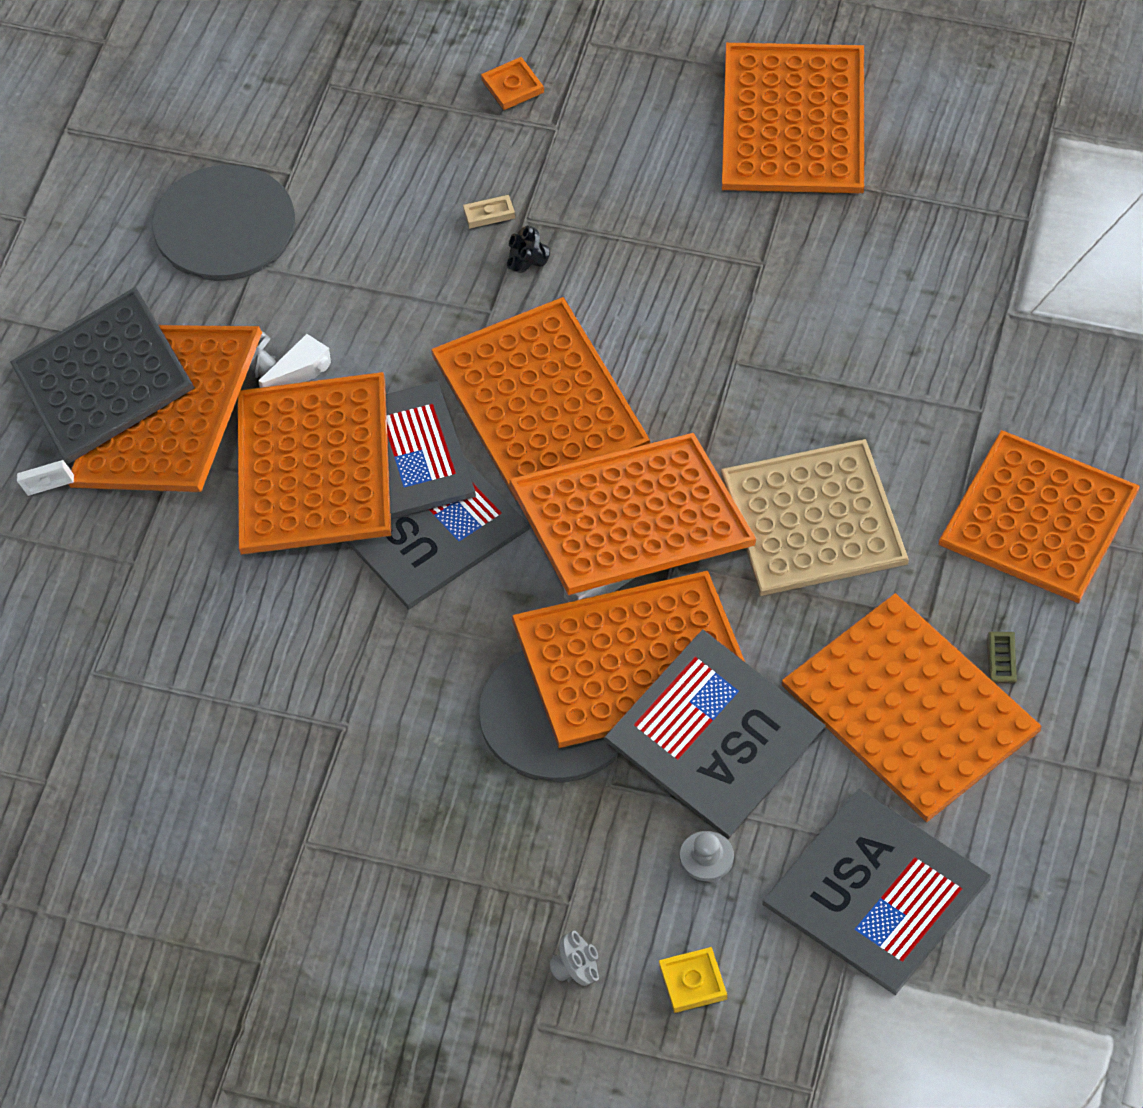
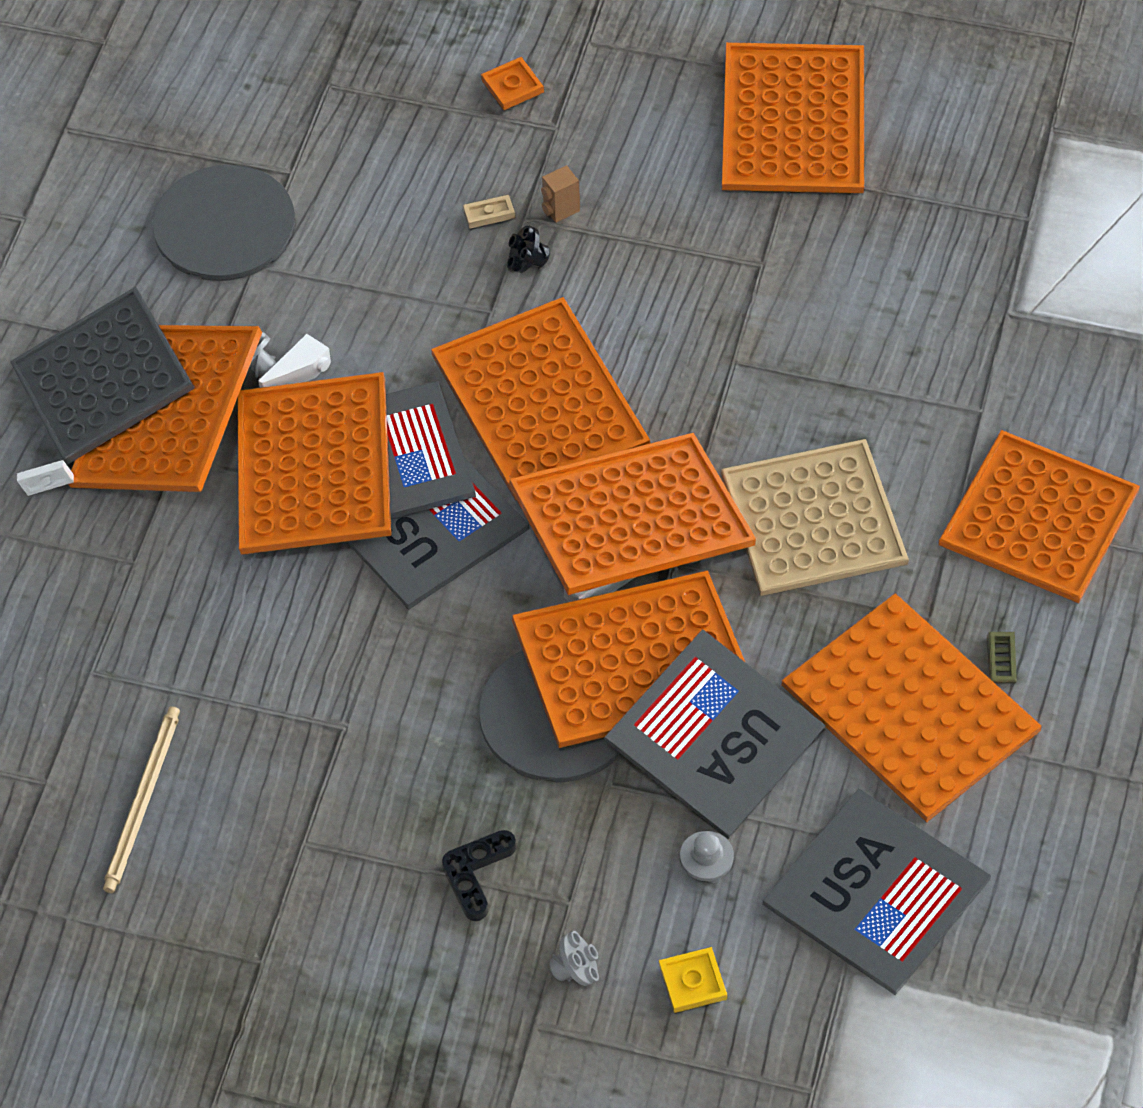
(141, 800): none -> tan piece
(468, 864): none -> black beam
(560, 194): none -> medium nougat brick

